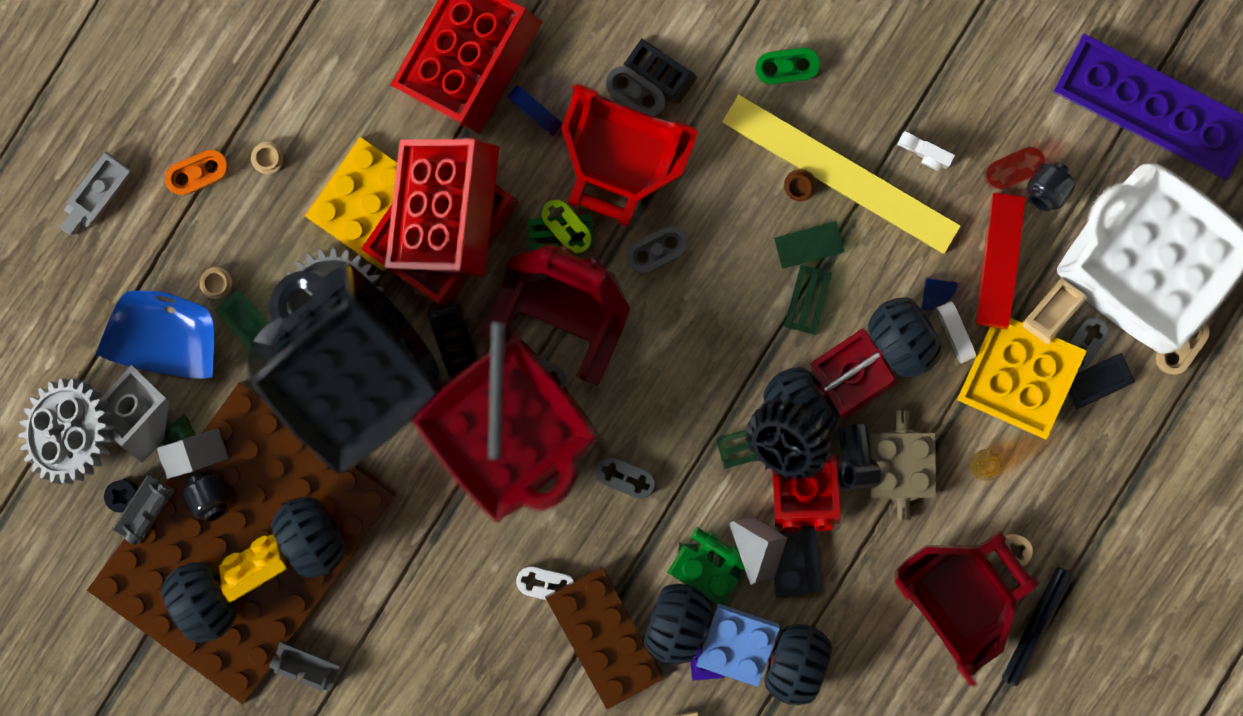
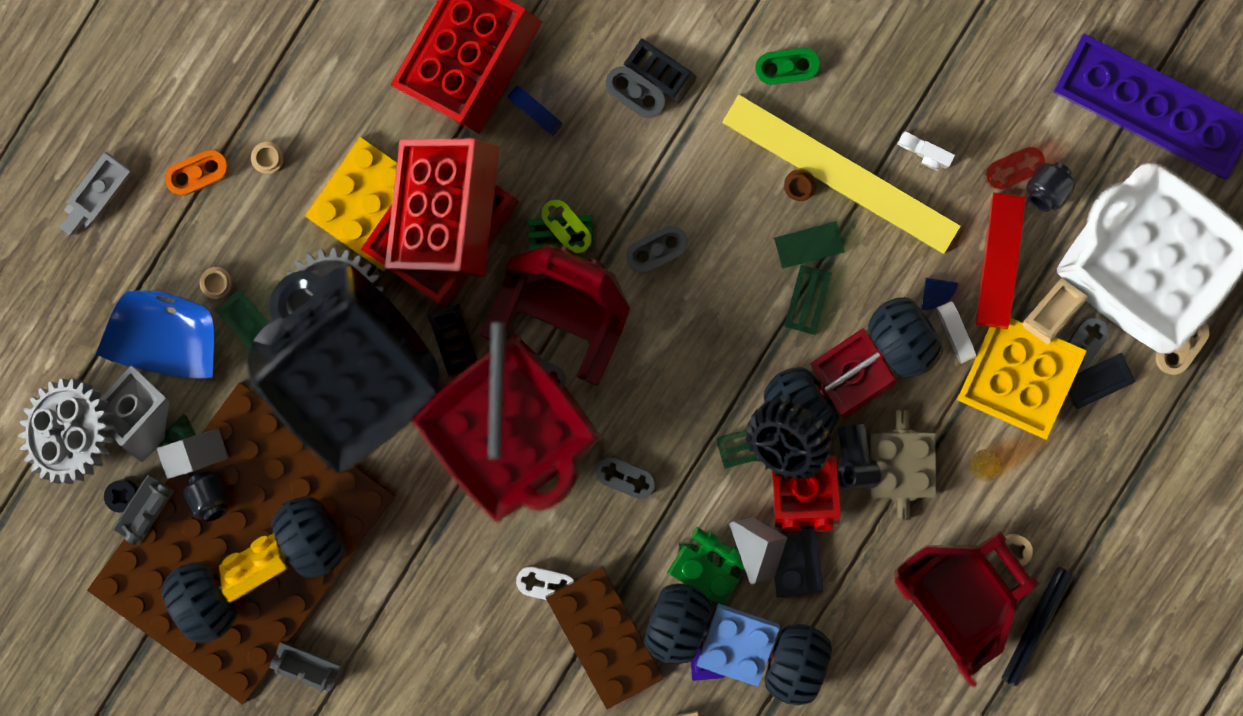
(621, 151): red piece -> none

